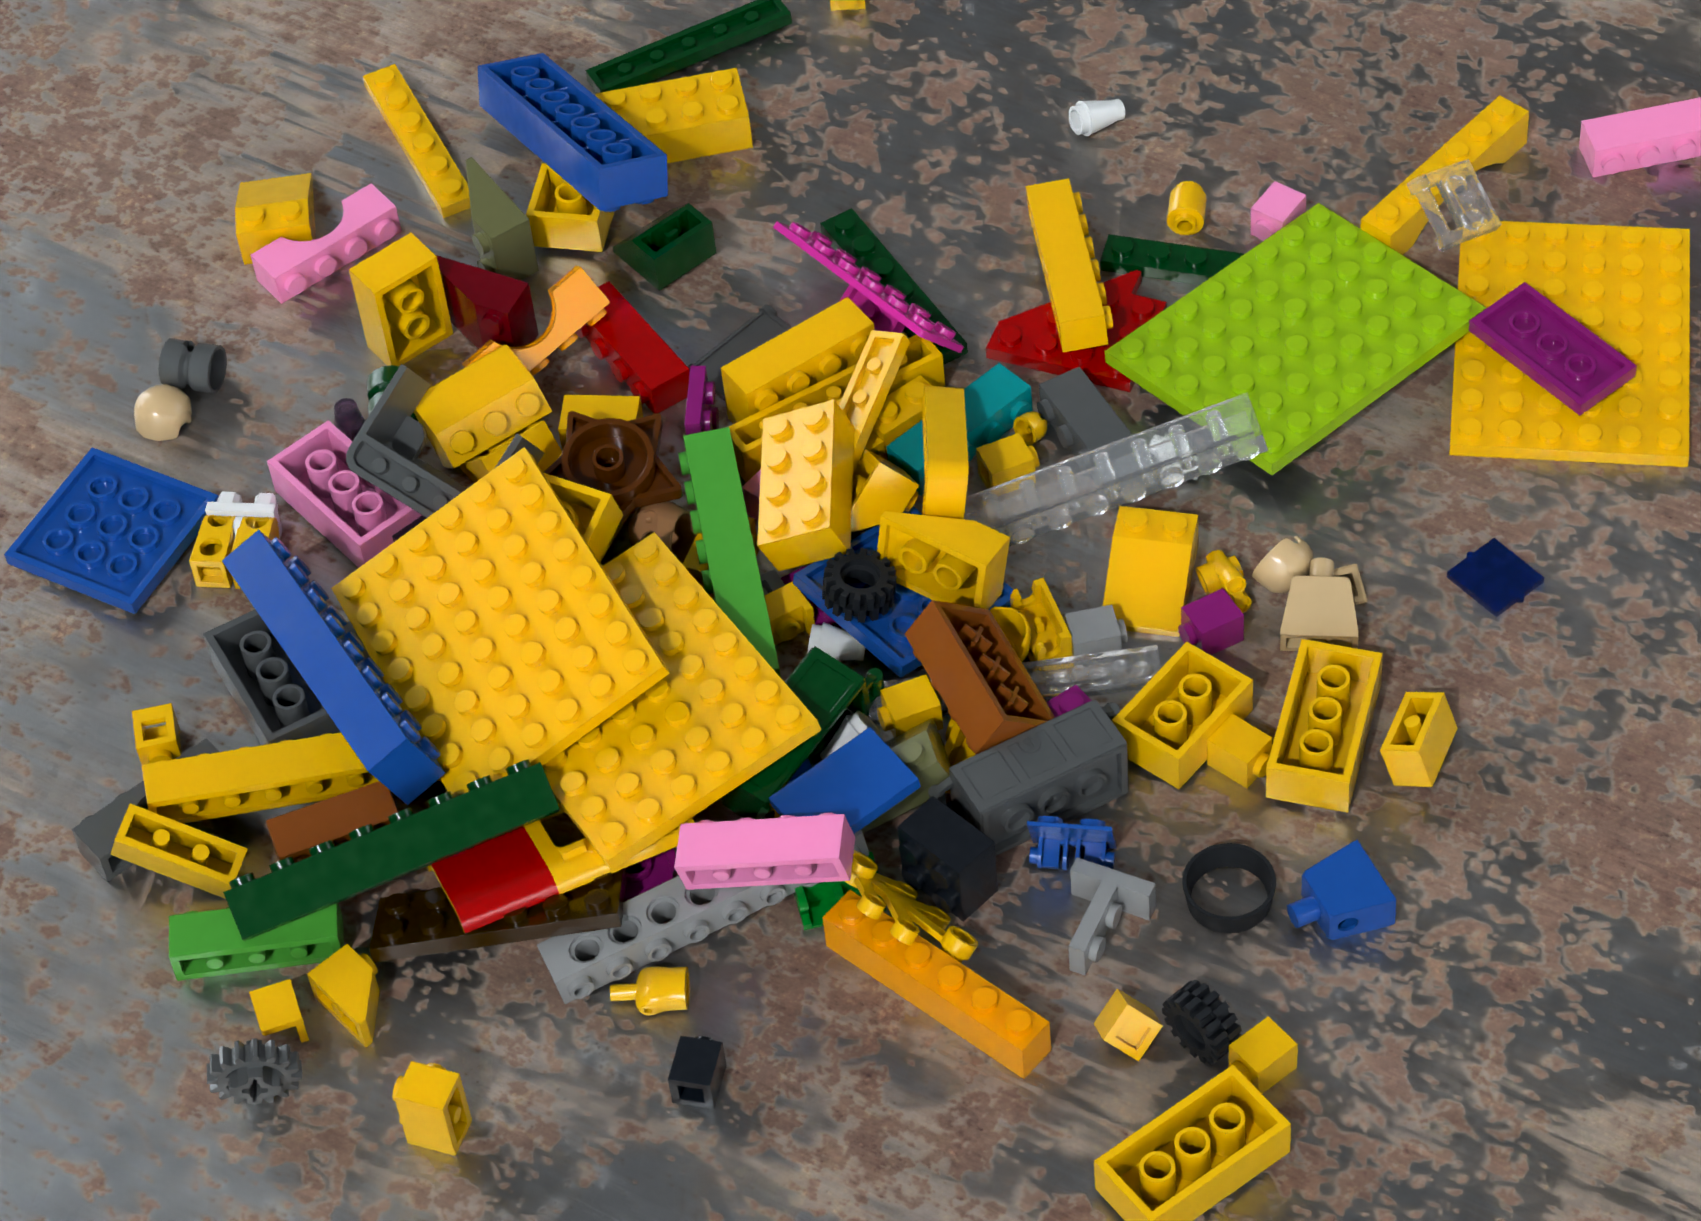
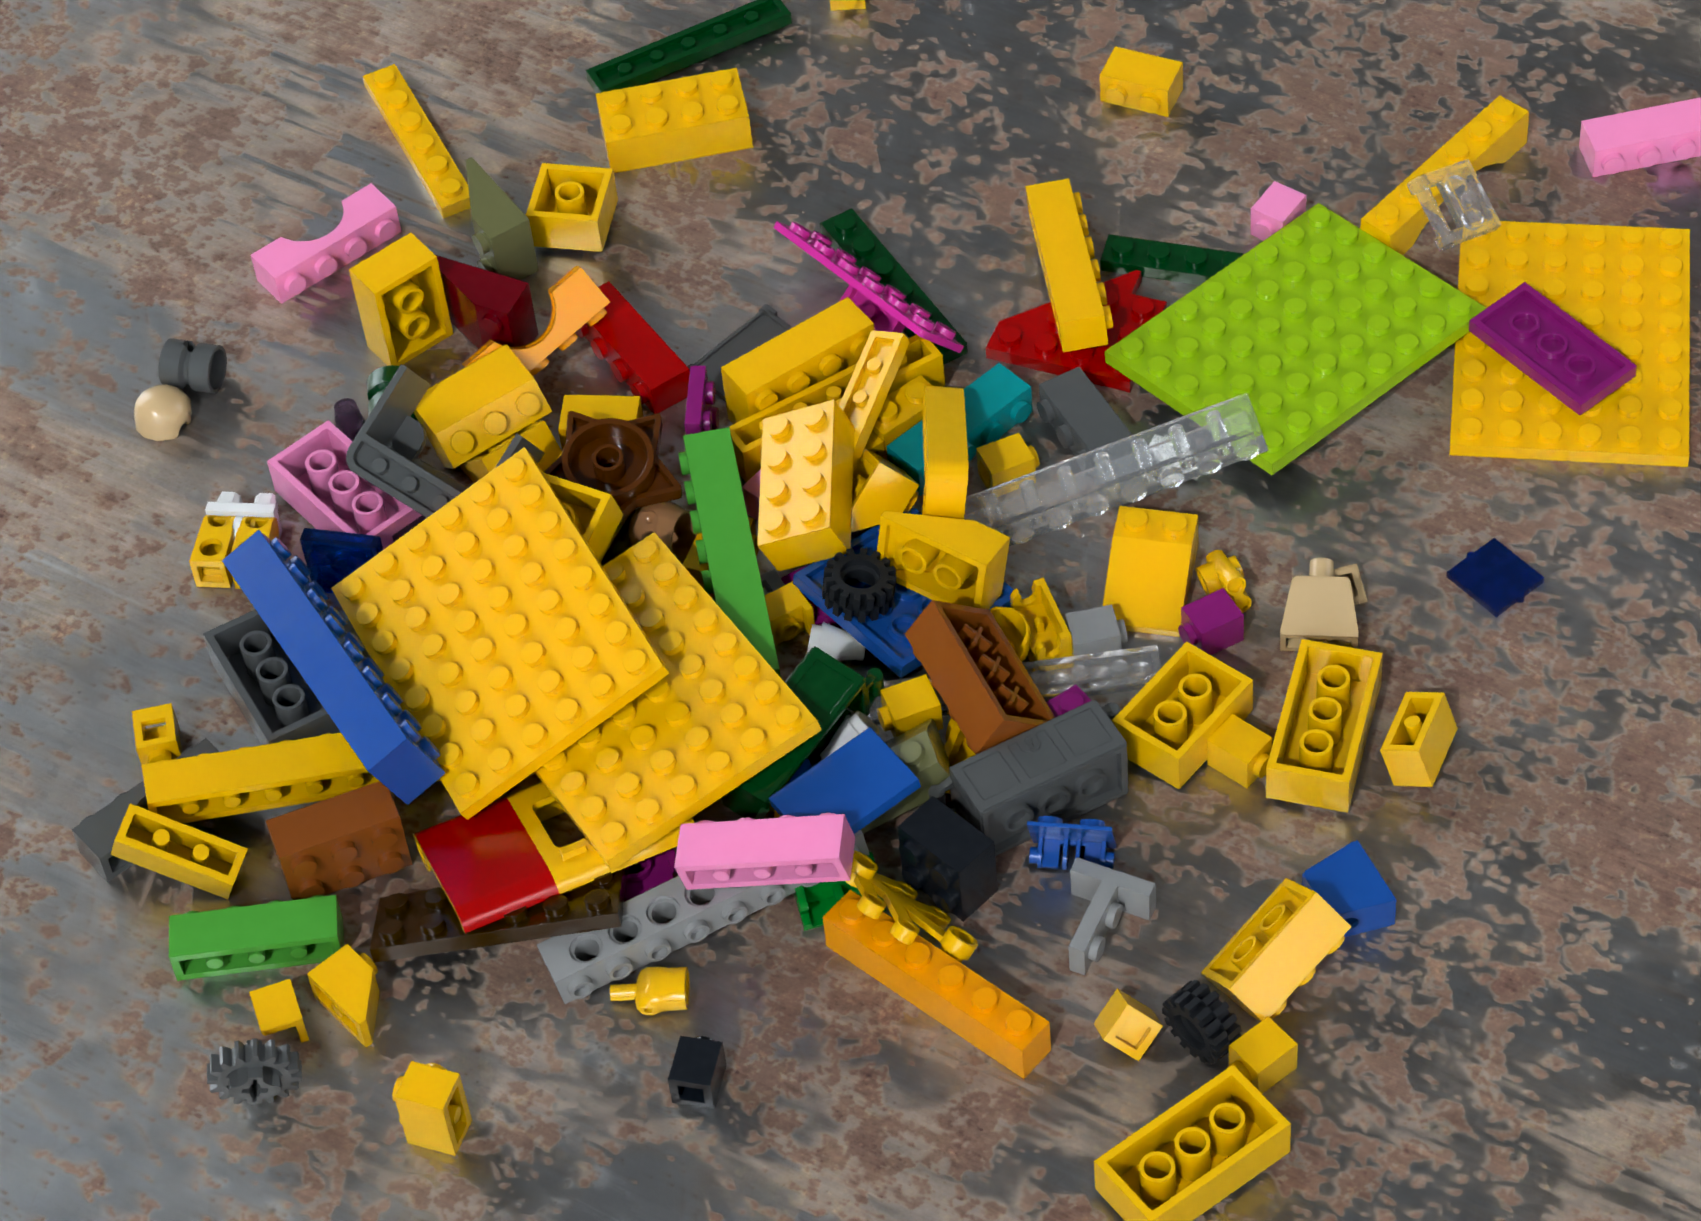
(111, 530): blue plate -> none
(274, 210): yellow slope -> none
(336, 554): none -> clear blue plate
(390, 851): dark green brick -> none
(573, 132): blue brick -> none
(669, 245): dark green slope -> none
(1030, 420): yellow hinge -> none
(1095, 115): white cone -> none
(1141, 81): none -> yellow brick
(1186, 208): yellow brick -> none
(1229, 856): black tyre -> none
(1277, 950): none -> yellow slope
(1282, 564): tan hair -> none

